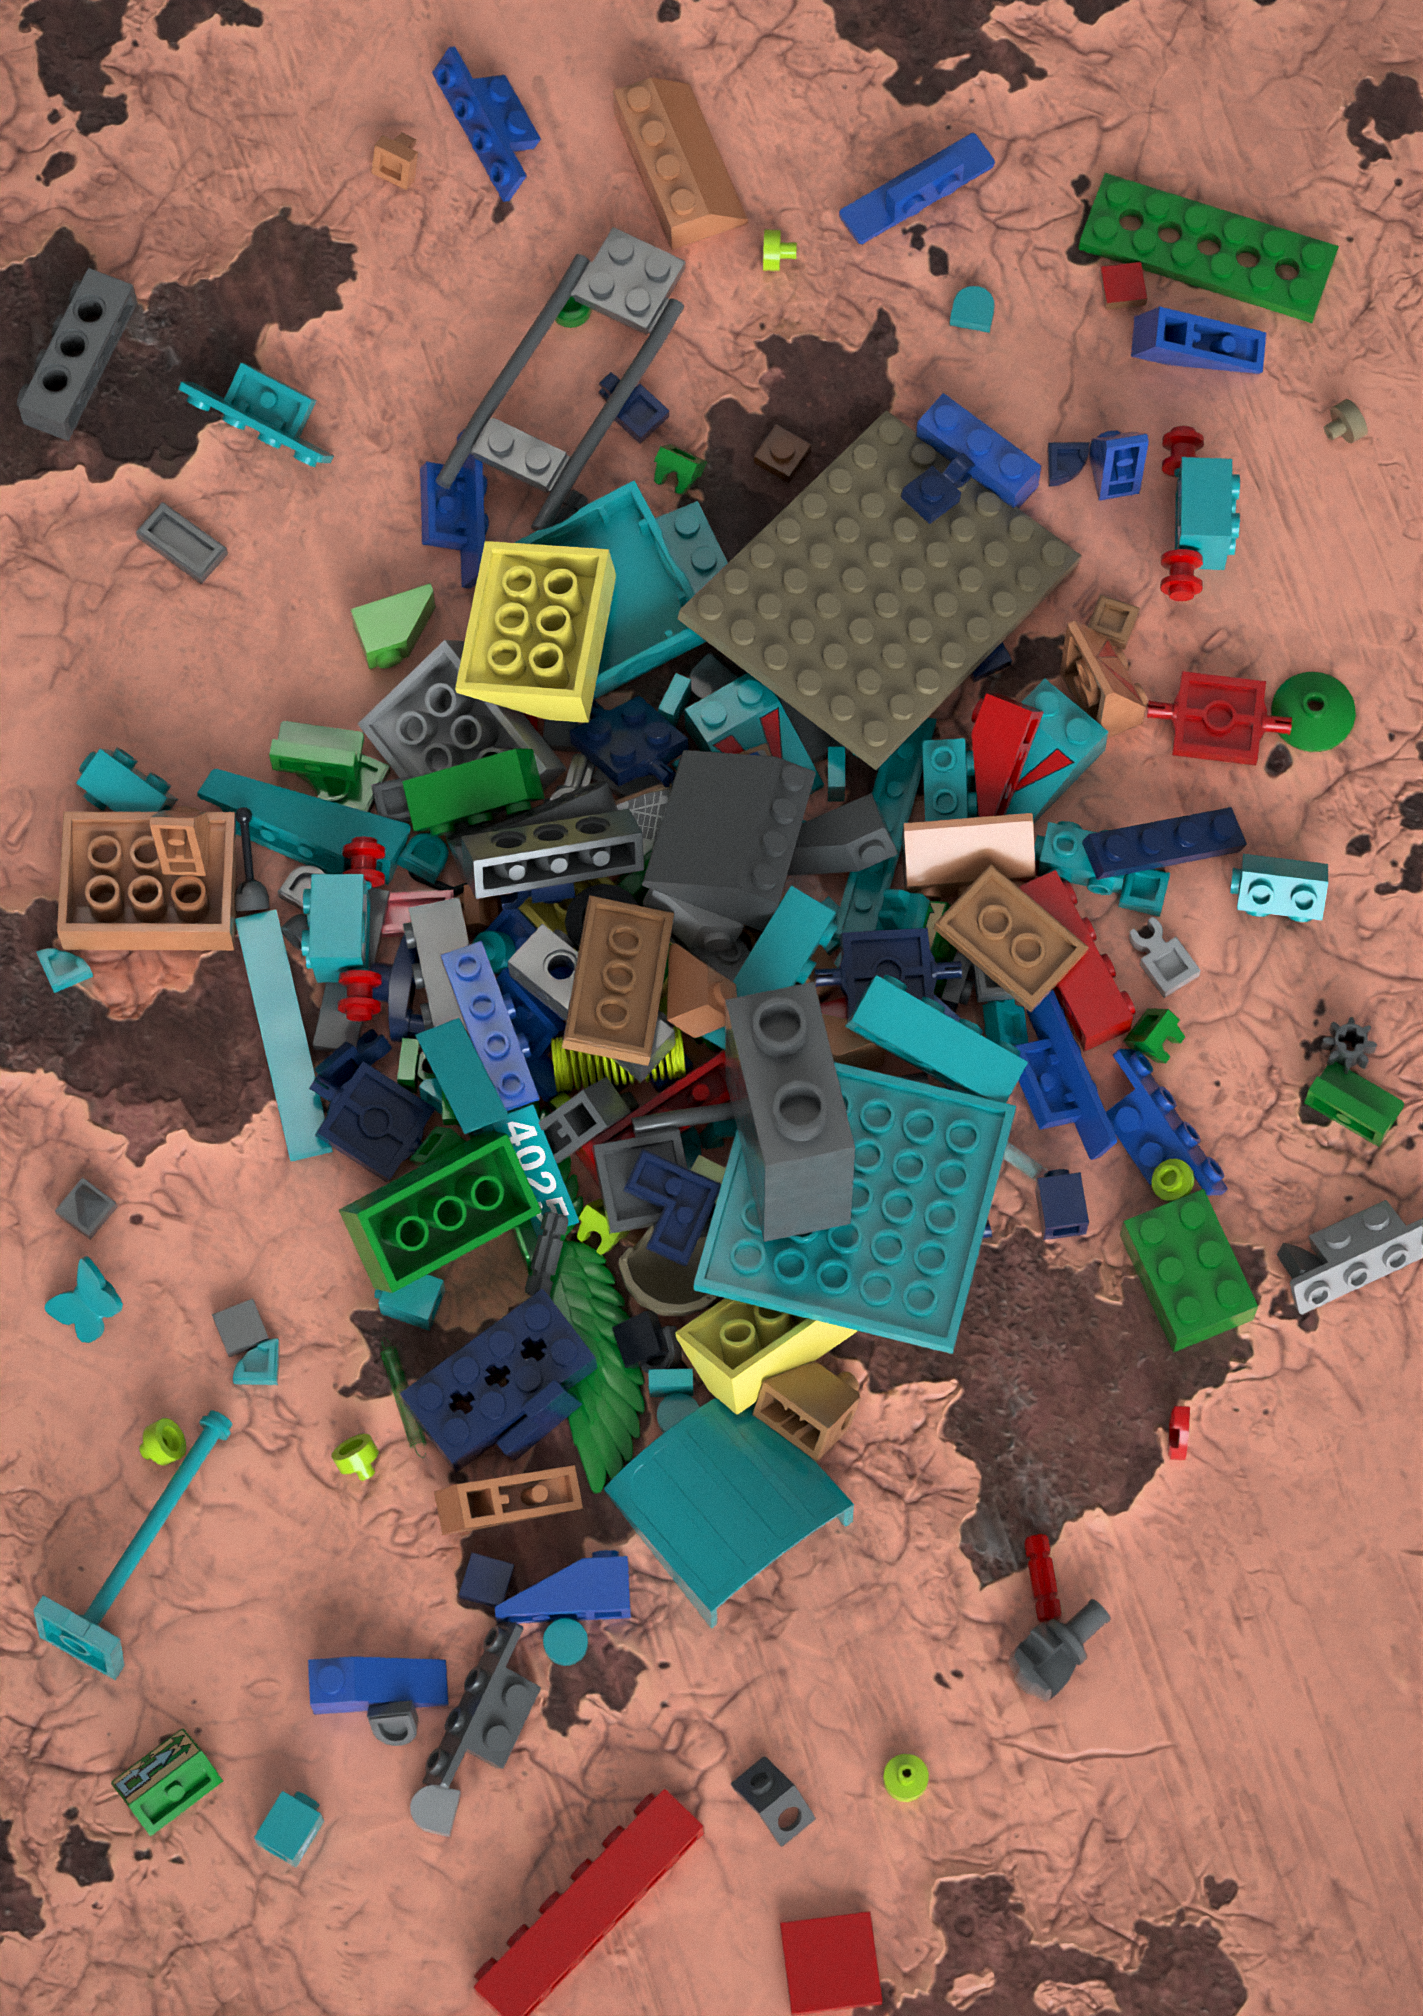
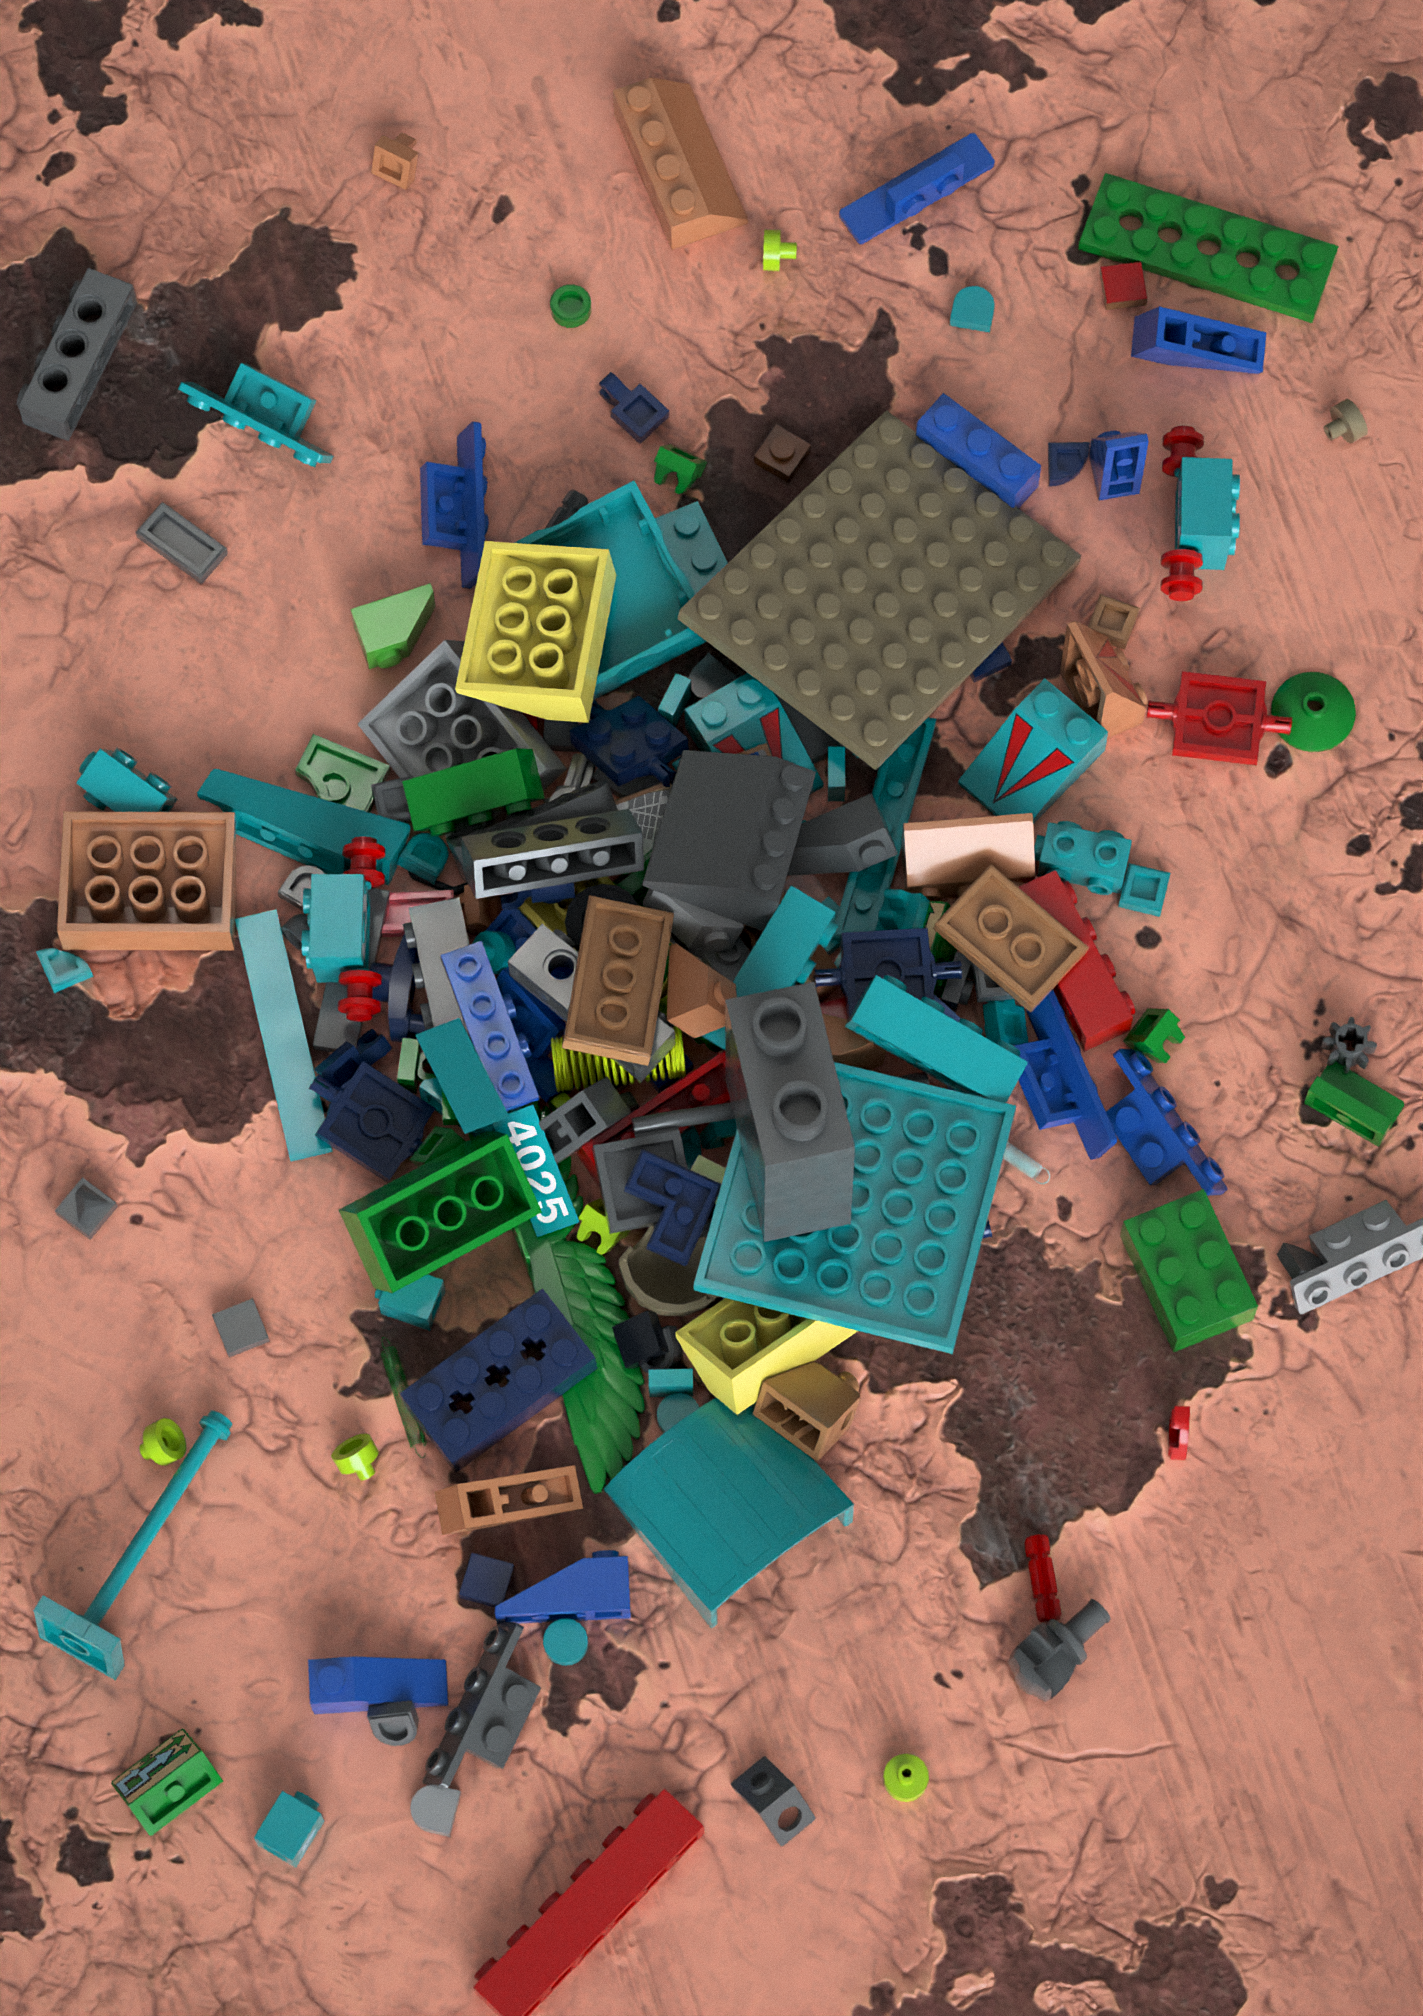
(87, 1303): teal animal -> none
(181, 840): nougat slope -> none
(250, 893): hinge -> none
(259, 1365): teal tile -> none
(317, 751): panel -> none
(490, 119): blue bracket -> none
(544, 1412): dark blue tile -> none
(546, 1253): dark grey axle -> none
(623, 282): dark grey plate -> none
(831, 1963): red tile -> none
(936, 493): dark blue plate -> none
(947, 780): teal brick -> none
(1000, 748): red slope -> none
(1061, 1204): dark blue brick -> none
(1164, 843): dark blue plate -> none
(1165, 963): light grey plate -> none
(1172, 1180): lime plate -> none
(1280, 887): brick -> none

